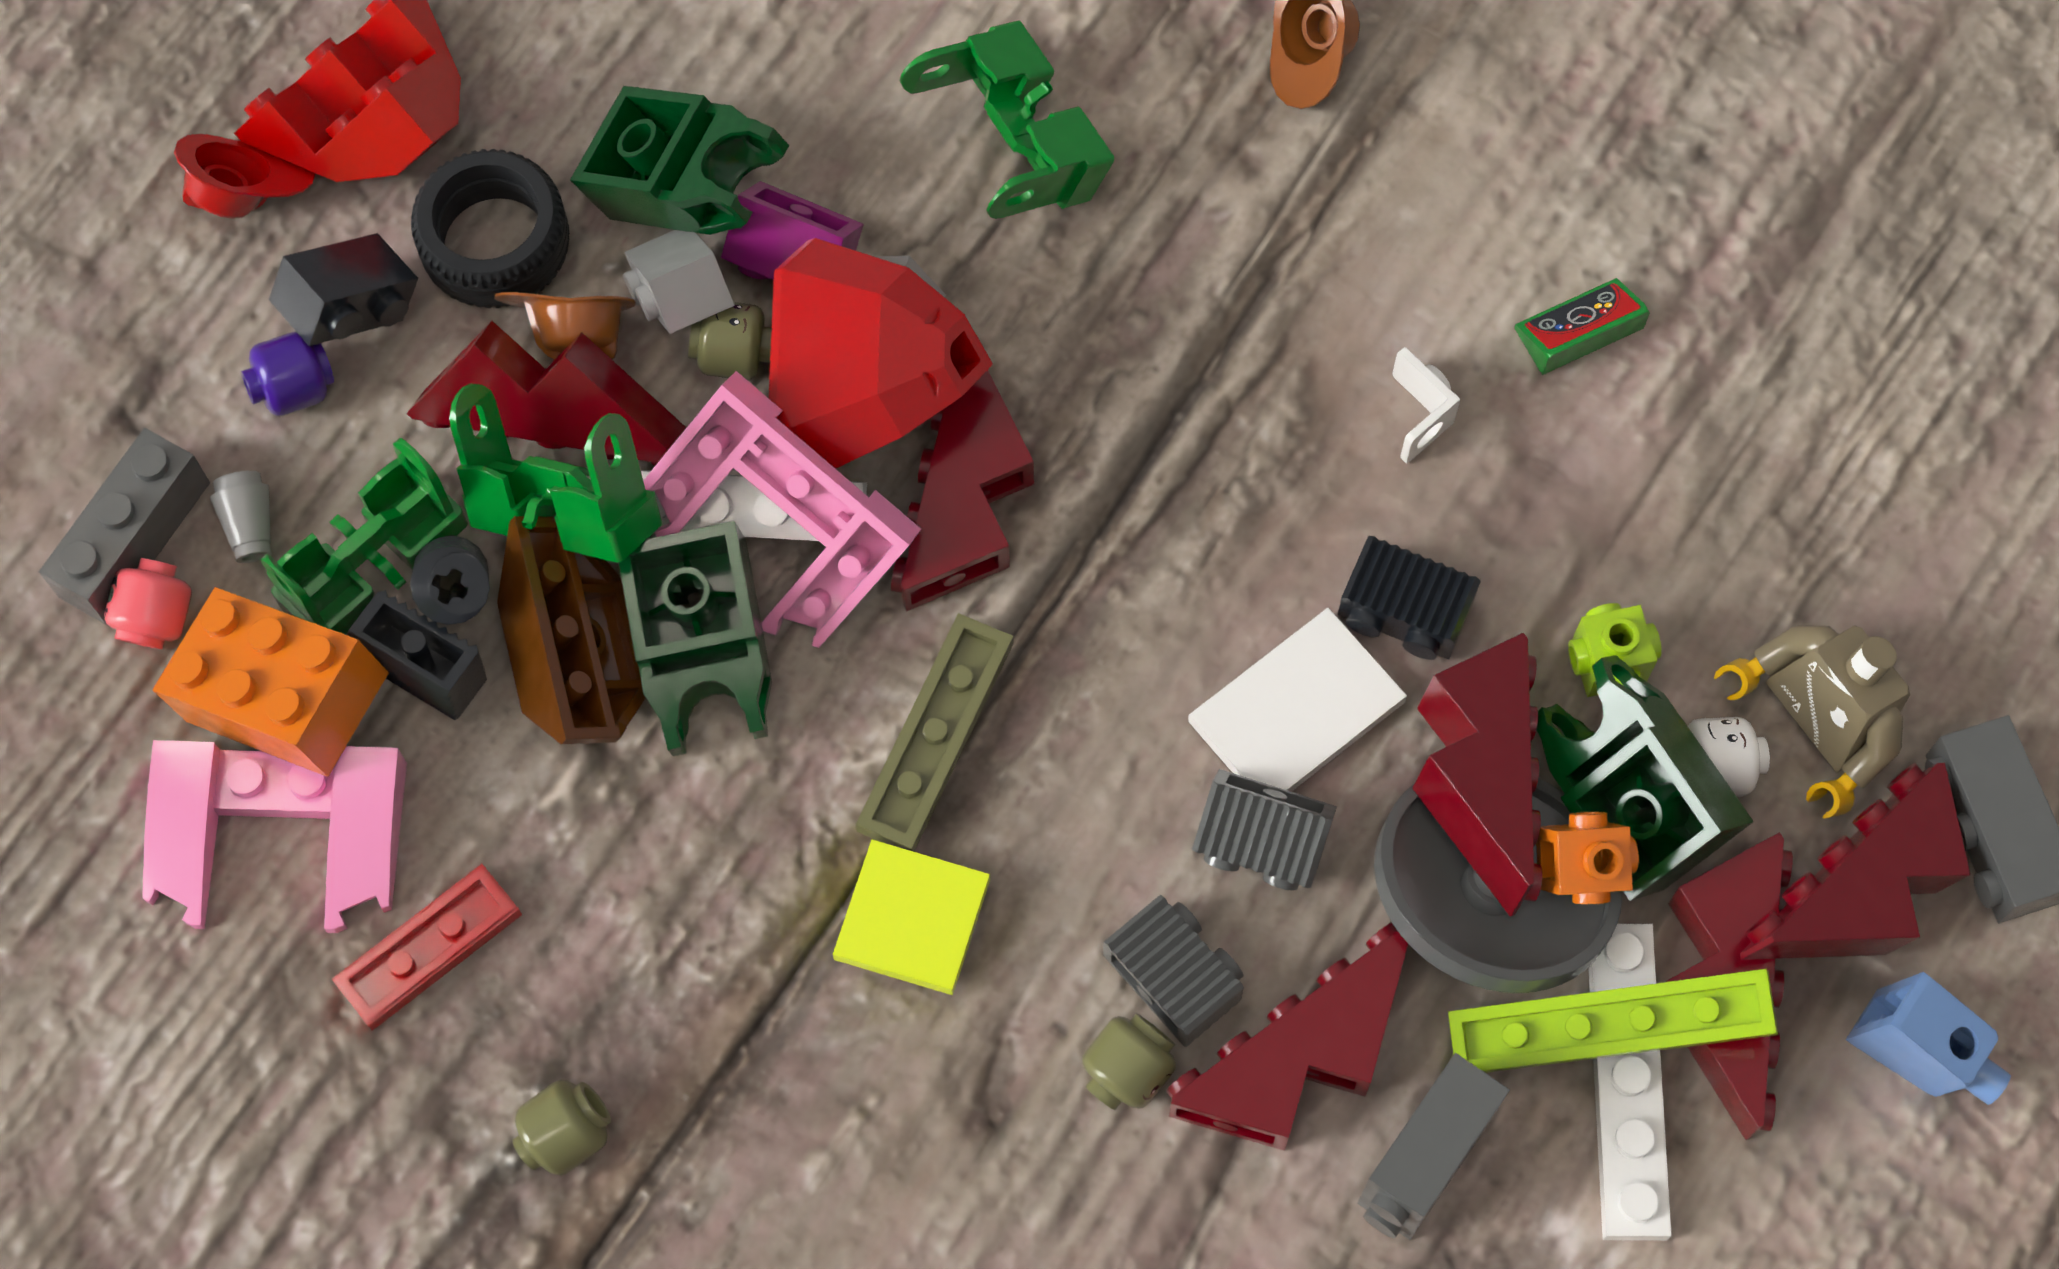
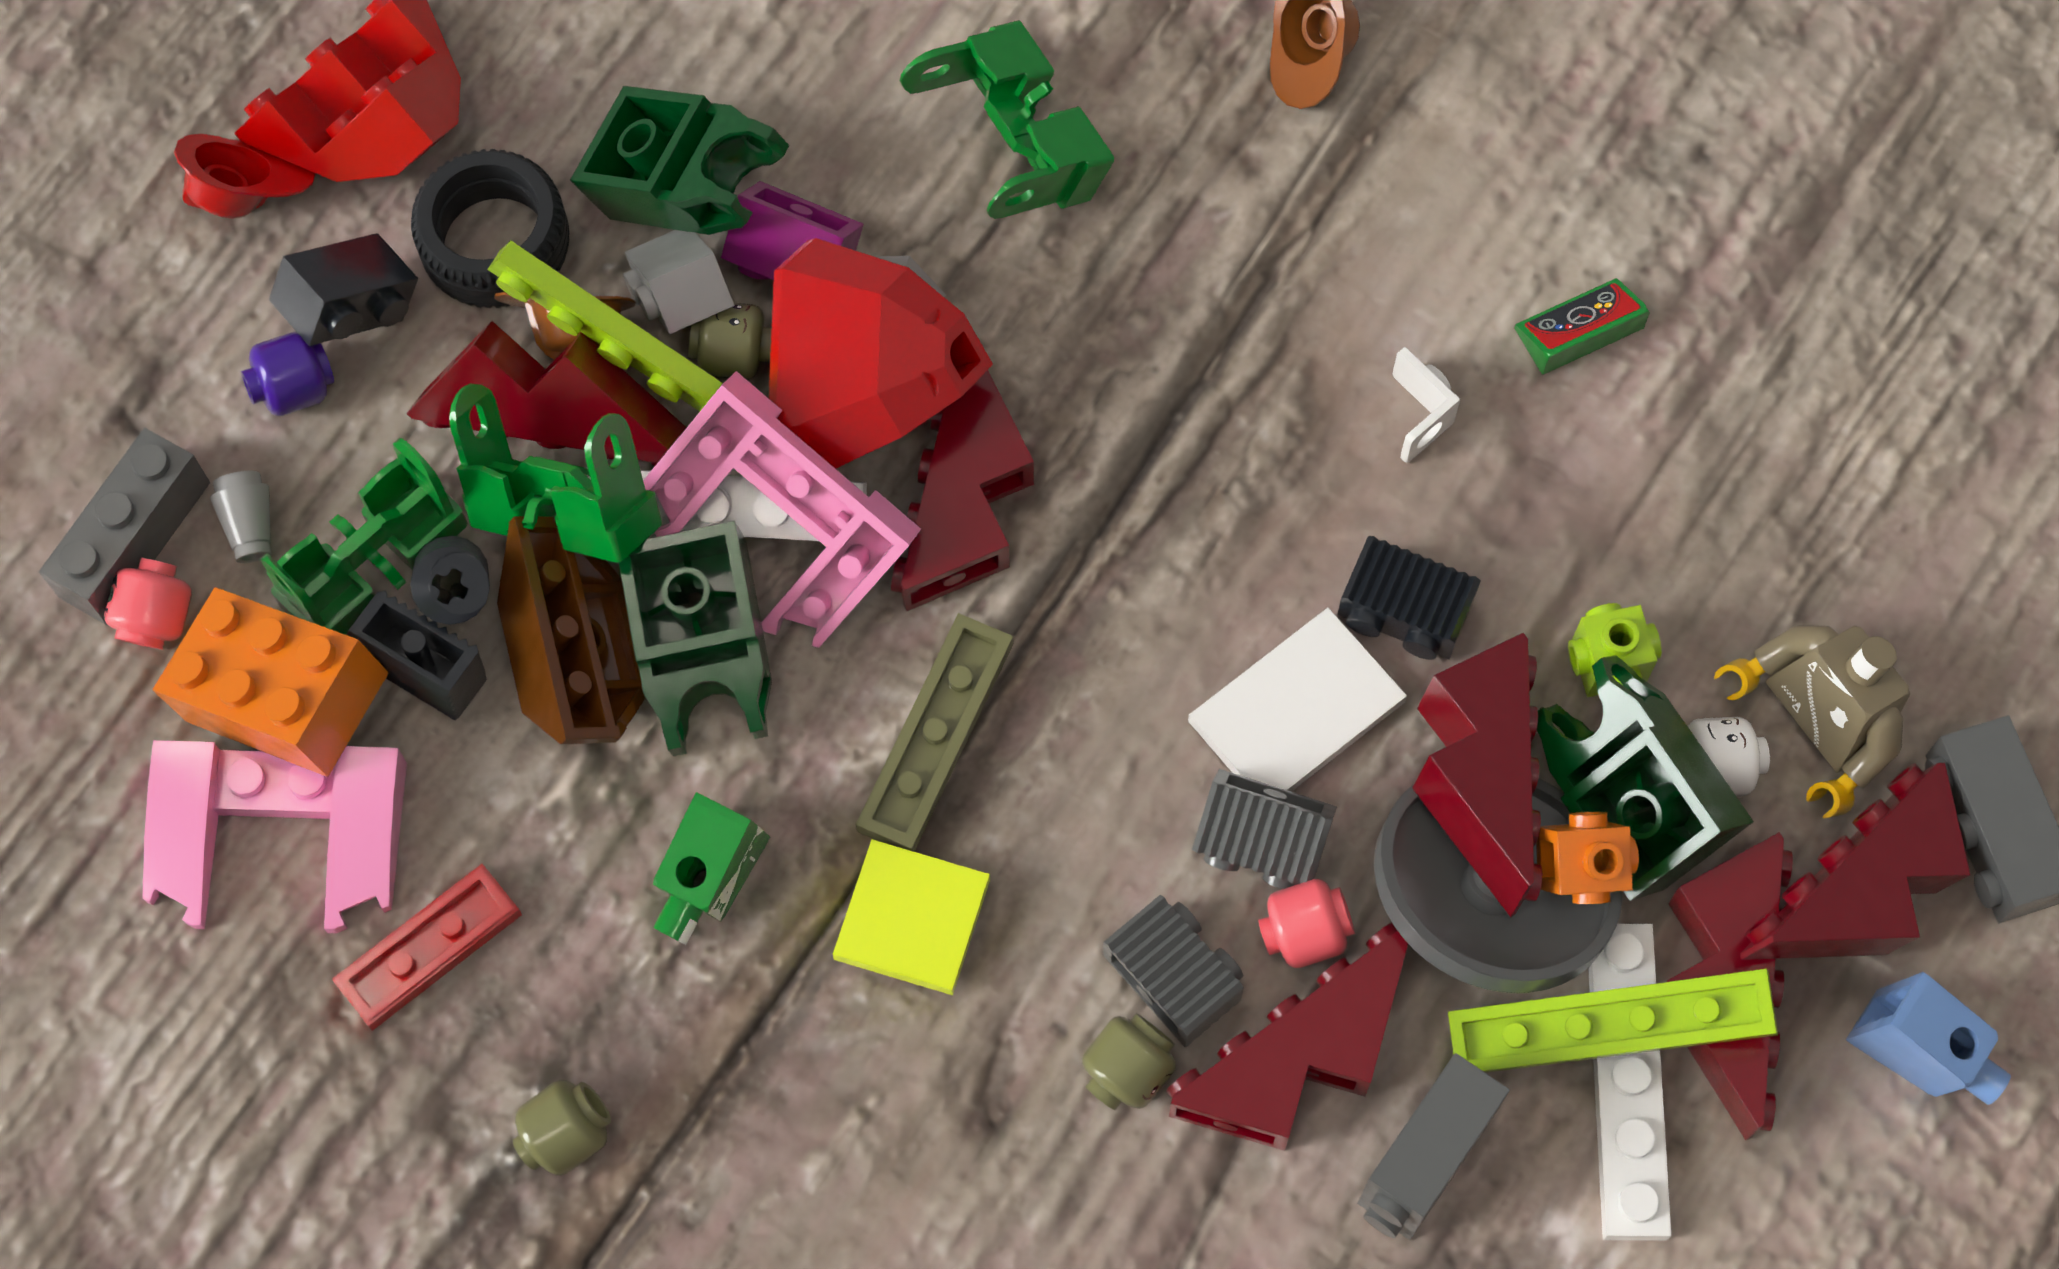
(619, 338): none -> lime plate
(712, 841): none -> green torso
(1307, 923): none -> coral head

